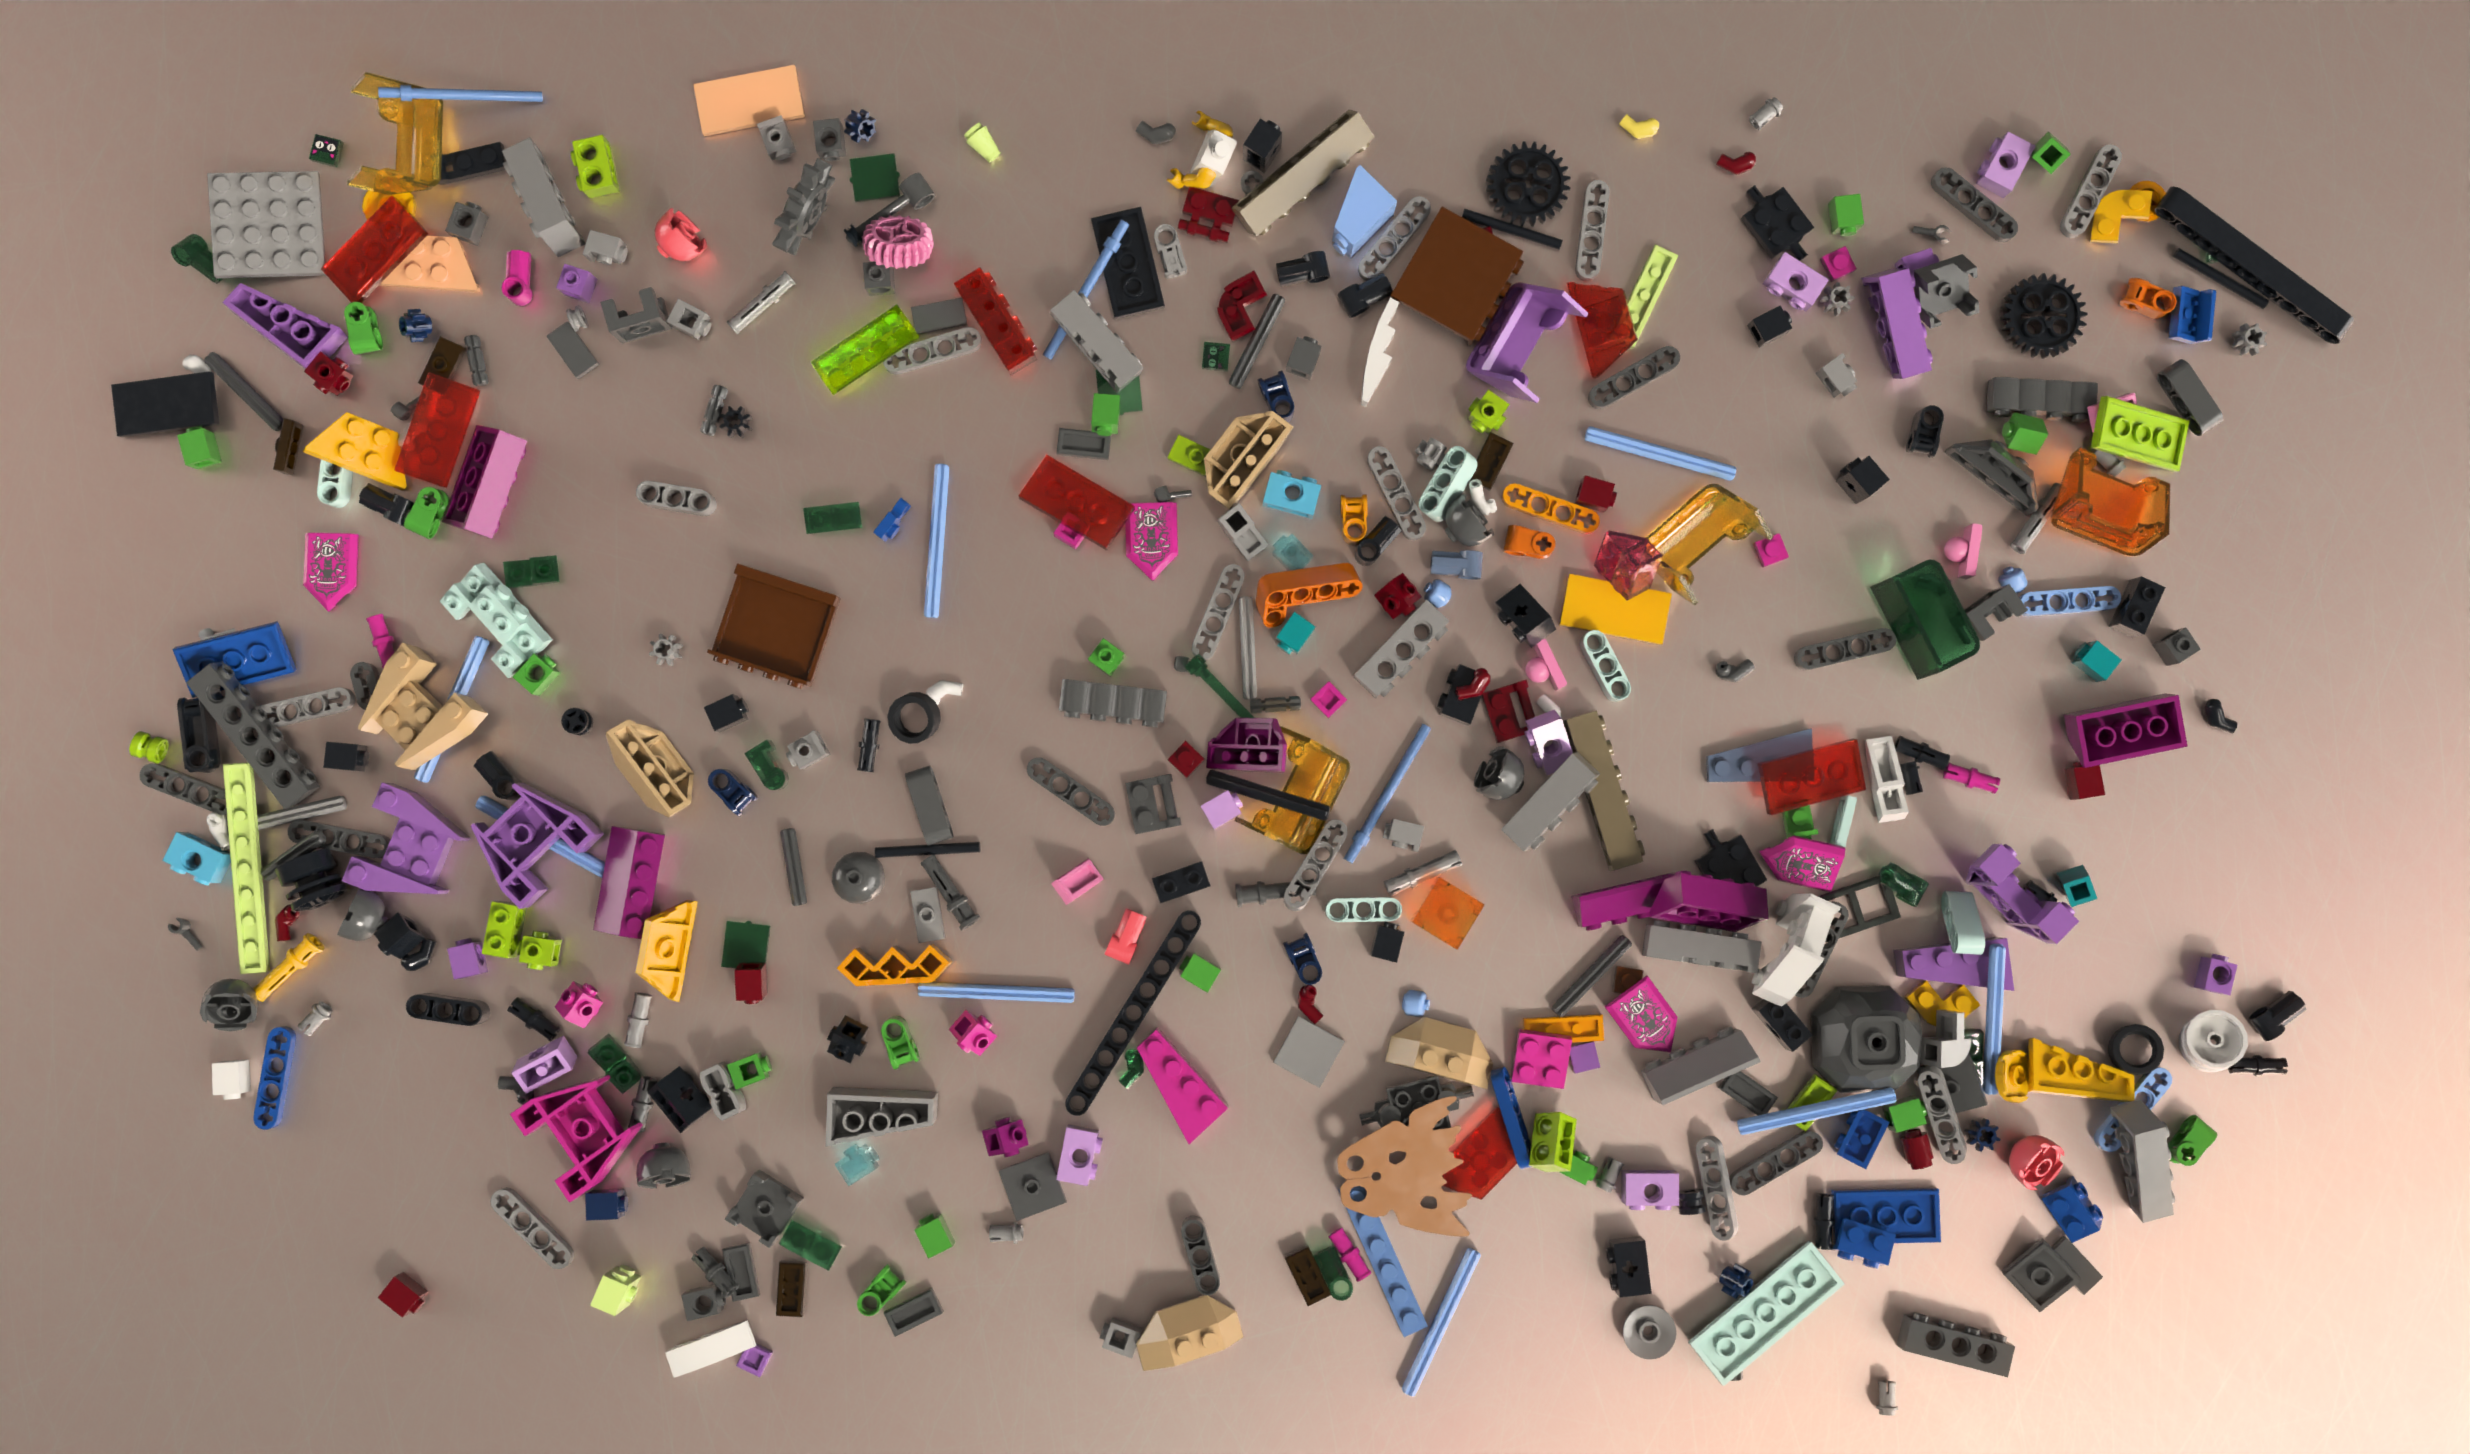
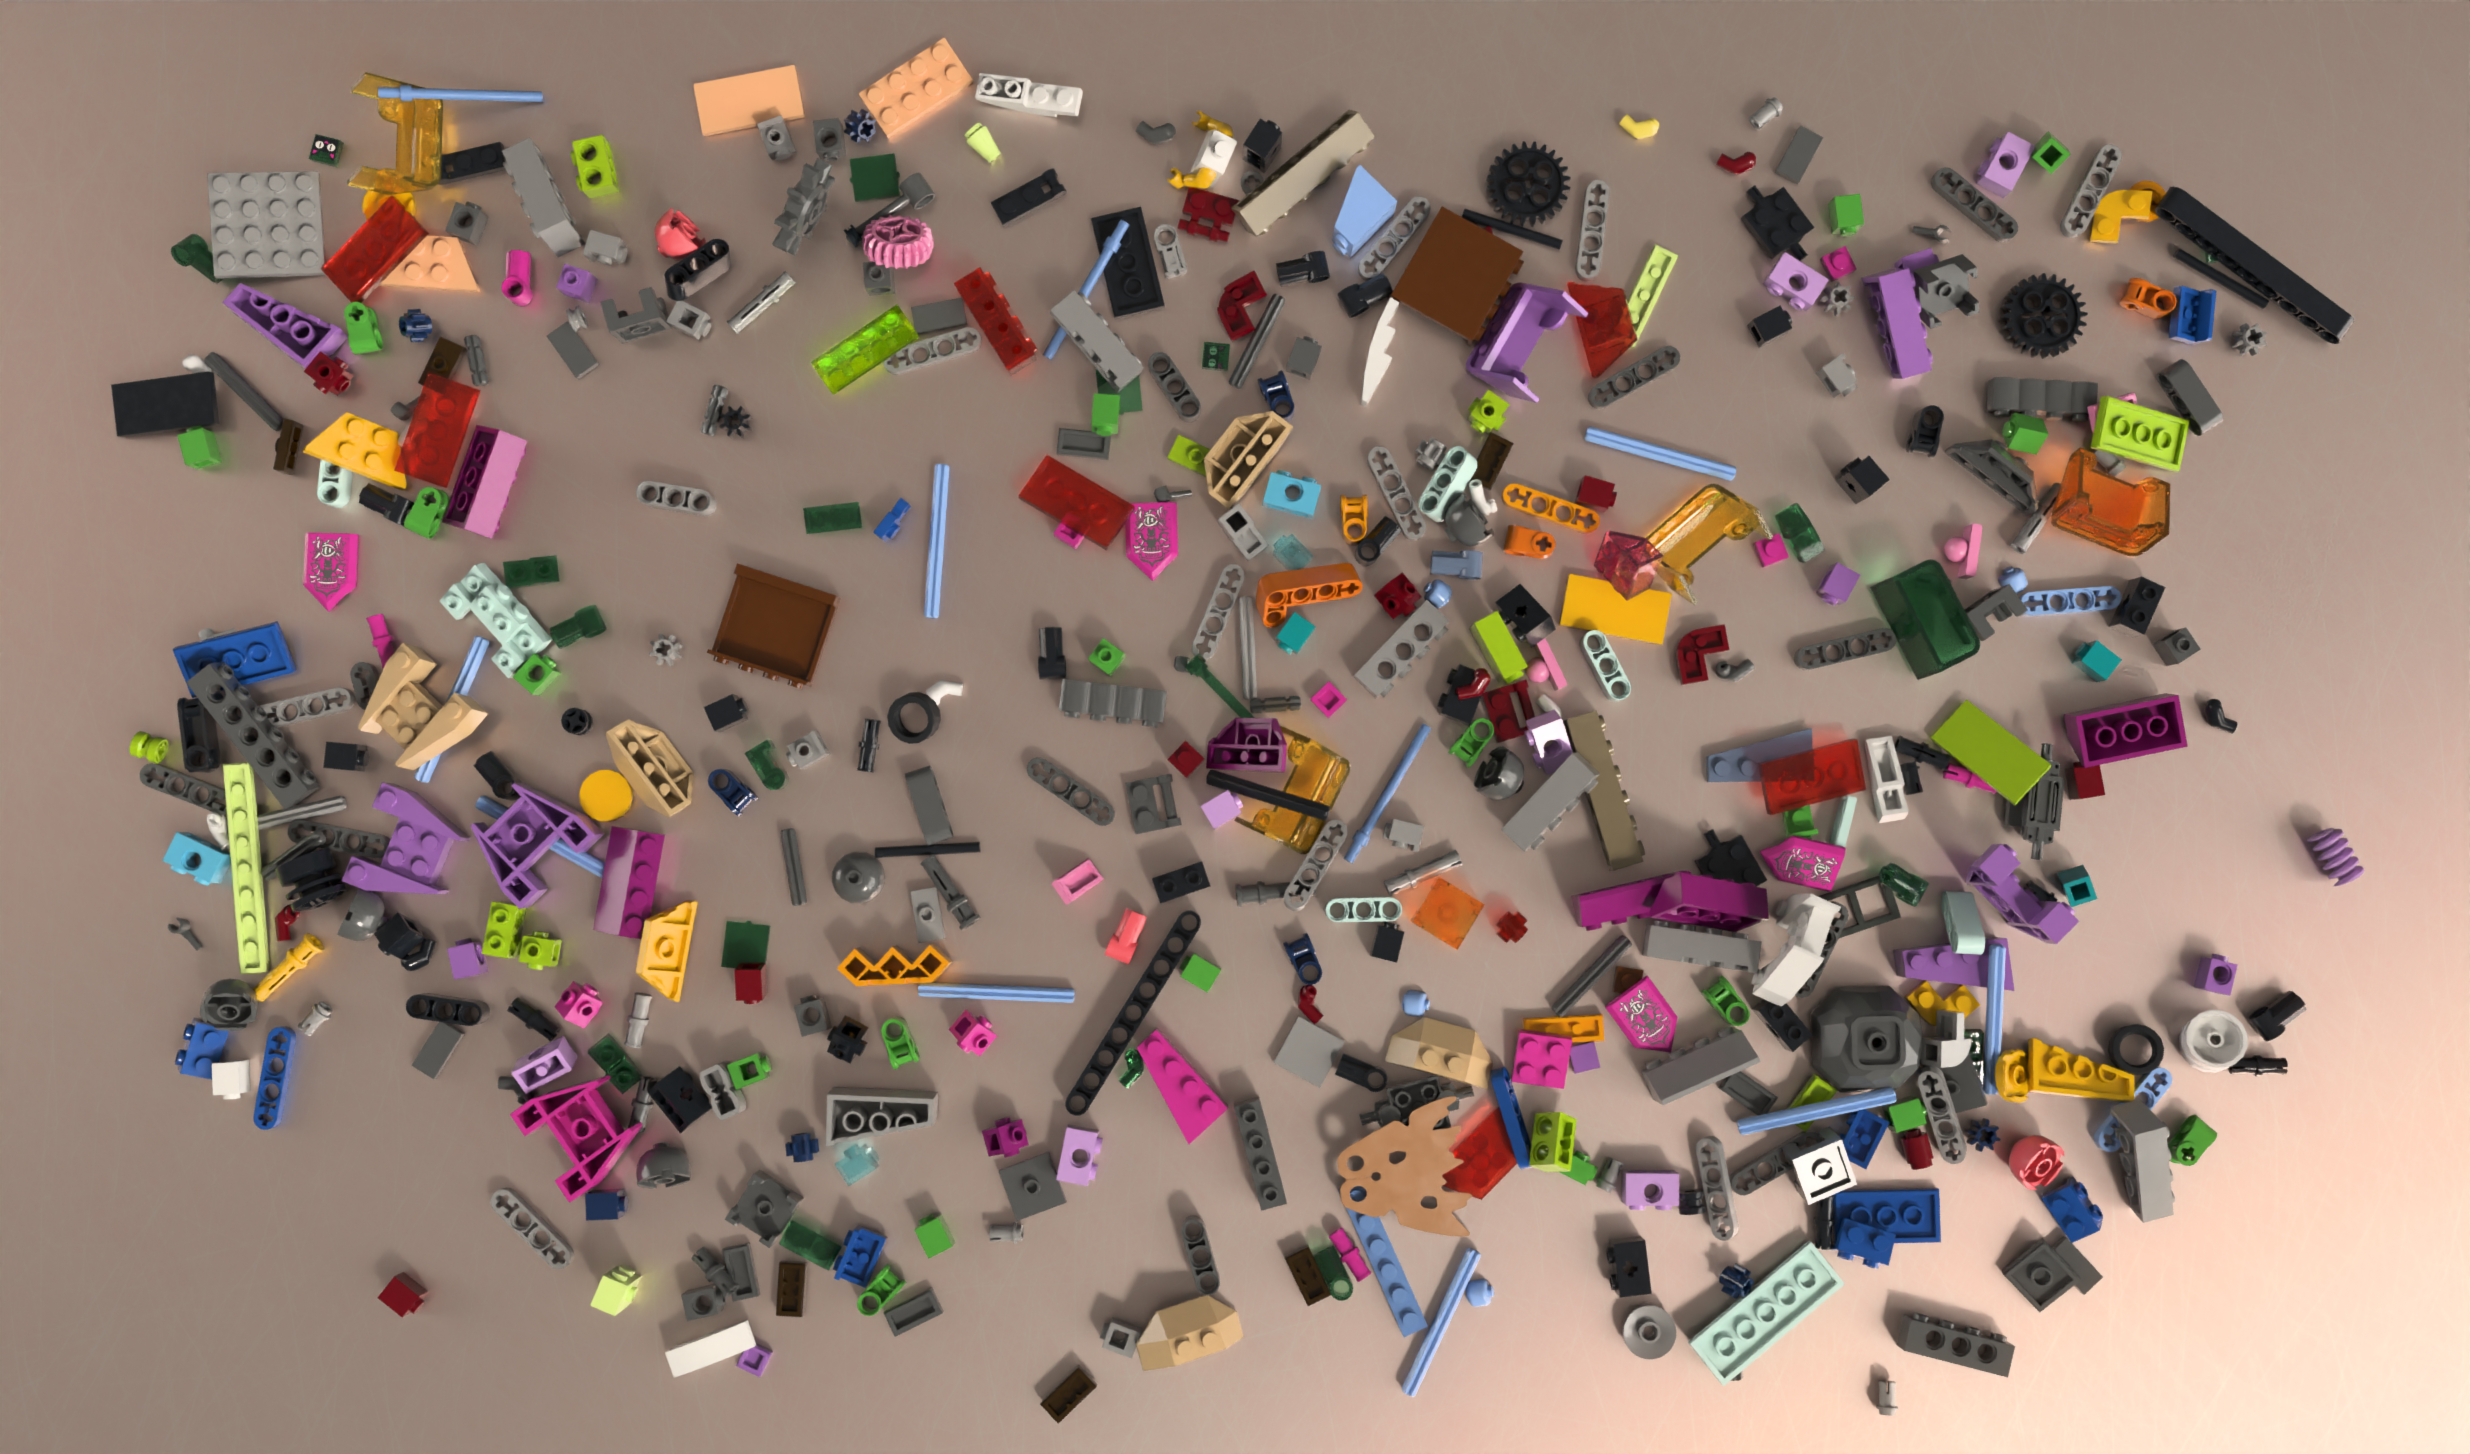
(201, 1049): none -> blue bracket
(438, 1049): none -> dark grey tile
(584, 624): none -> clear green piece
(606, 795): none -> yellow tile
(697, 269): none -> black beam
(802, 1147): none -> dark blue gear
(809, 1027): none -> dark grey brick
(860, 1256): none -> blue bracket
(916, 87): none -> light nougat plate
(1028, 97): none -> white slope
(1028, 198): none -> black plate
(1051, 659): none -> black piece
(1068, 1394): none -> dark brown plate
(1170, 375): none -> dark grey beam
(1260, 1153): none -> dark grey brick
(1359, 1071): none -> black piece
(1471, 742): none -> bright green piece
(1479, 1292): none -> light blue piece
(1498, 648): none -> lime brick
(1511, 927): none -> clear red gear
(1692, 649): none -> dark red plate
(1725, 1001): none -> bright green piece
(1799, 155): none -> dark grey tile
(1802, 535): none -> clear green slope
(1820, 1168): none -> panel
(1837, 584): none -> medium lavender brick
(1991, 752): none -> lime tile
(2040, 809): none -> dark grey piece
(2338, 855): none -> lavender piece

